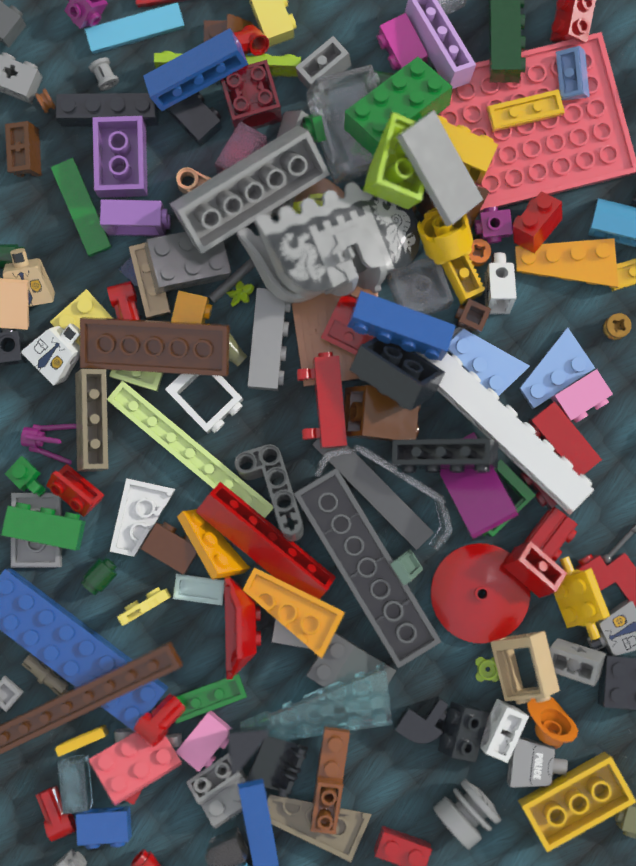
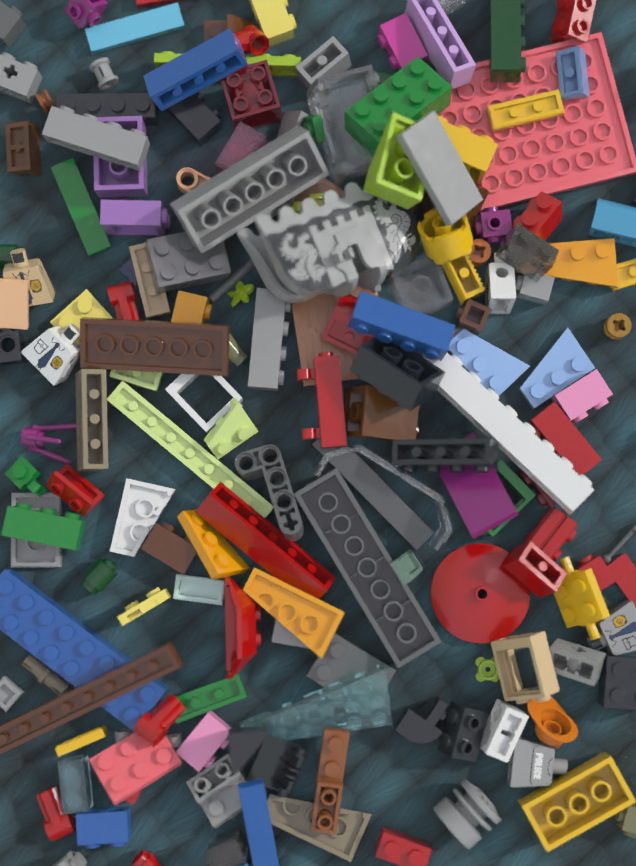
(96, 138): none -> light grey brick
(230, 430): none -> yellowish green wing
(527, 253): none -> clear smoke brick
(534, 291): none -> light grey brick

